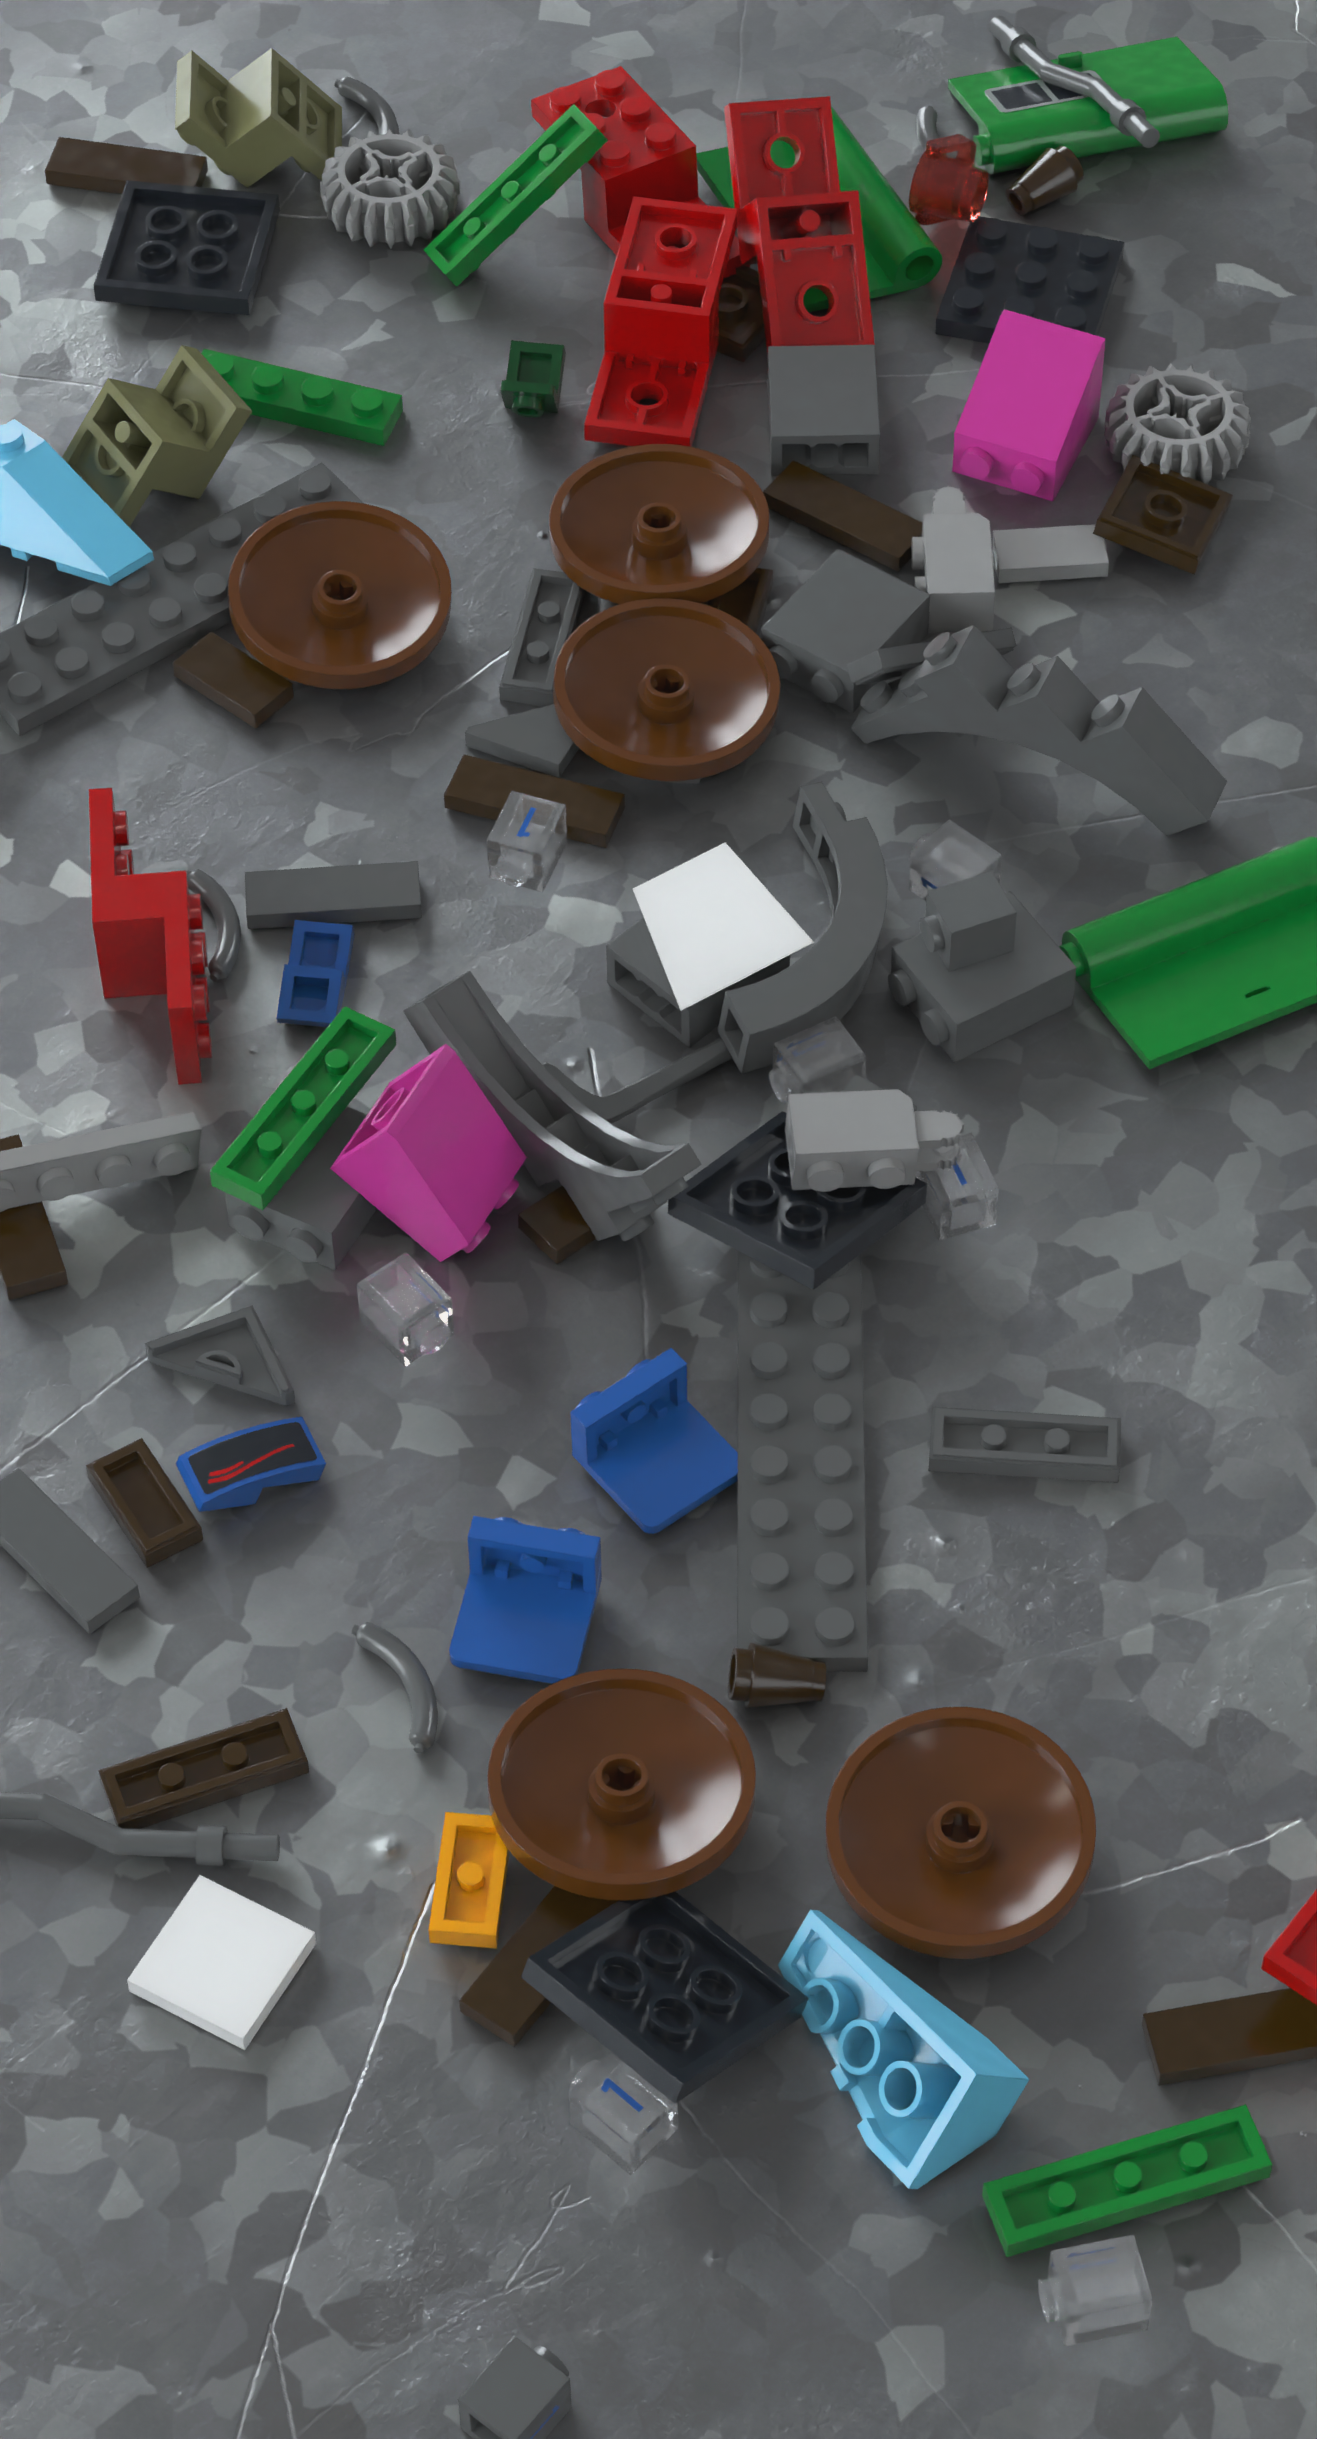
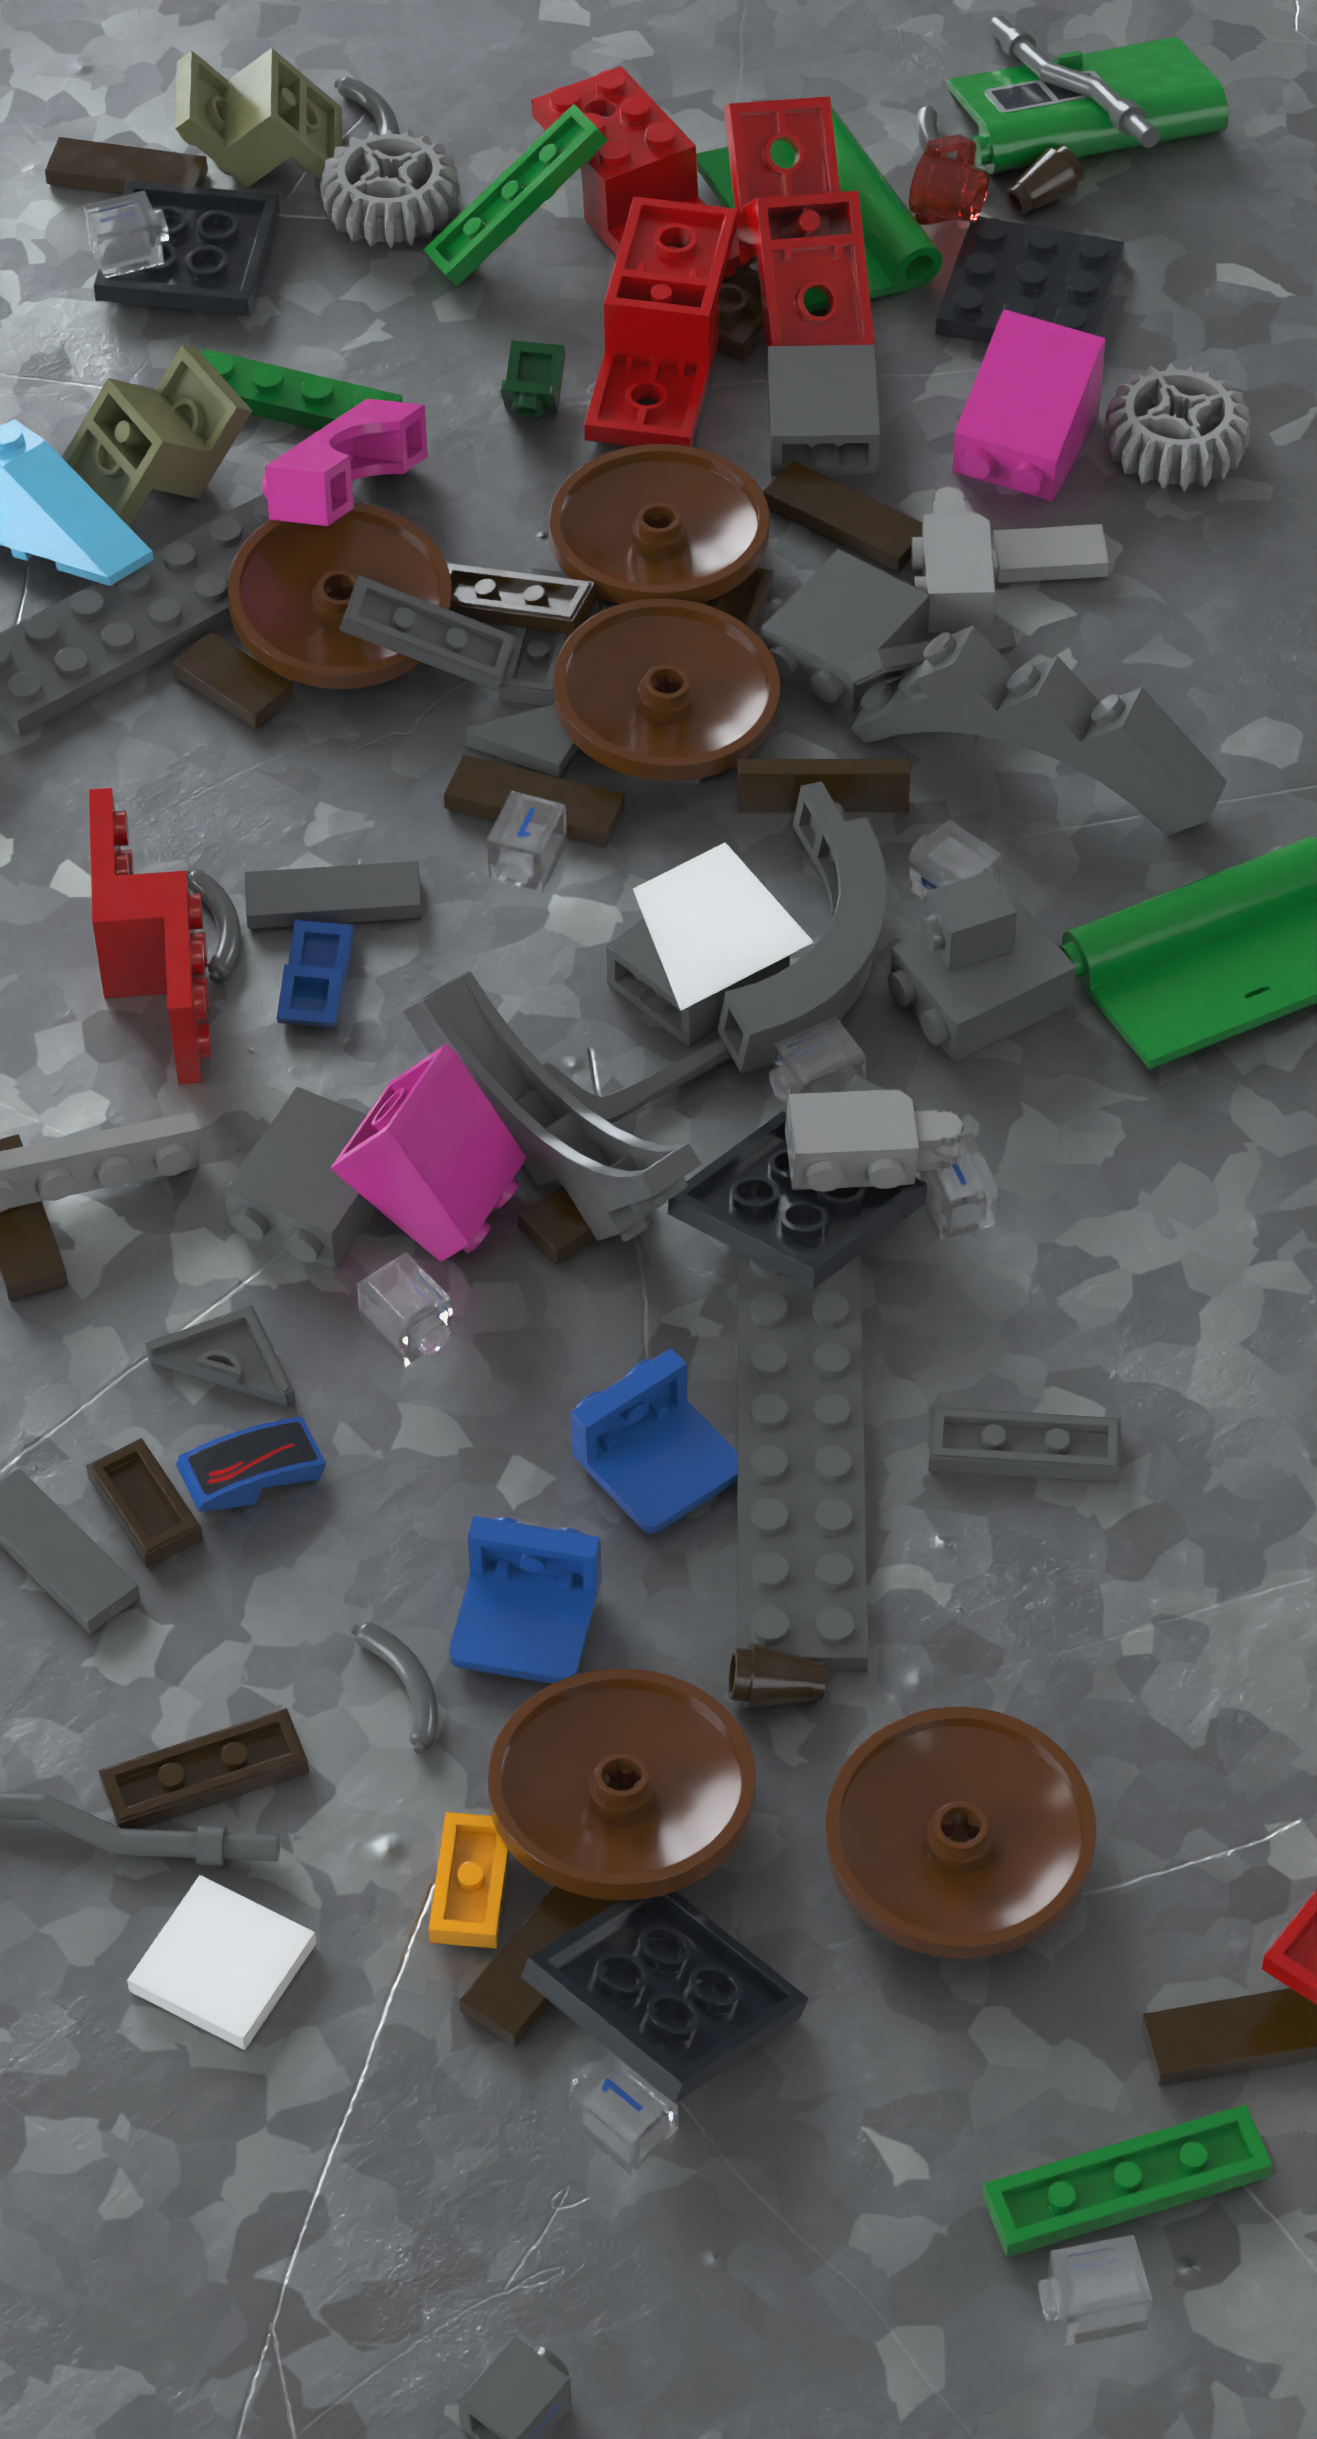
(125, 233): none -> clear brick
(303, 1108): green plate -> none
(317, 475): none -> dark pink arch
(427, 633): none -> dark grey tile
(521, 598): none -> dark brown tile
(853, 783): none -> dark brown tile
(910, 2063): medium azure wedge -> none
(1163, 515): dark brown tile -> none

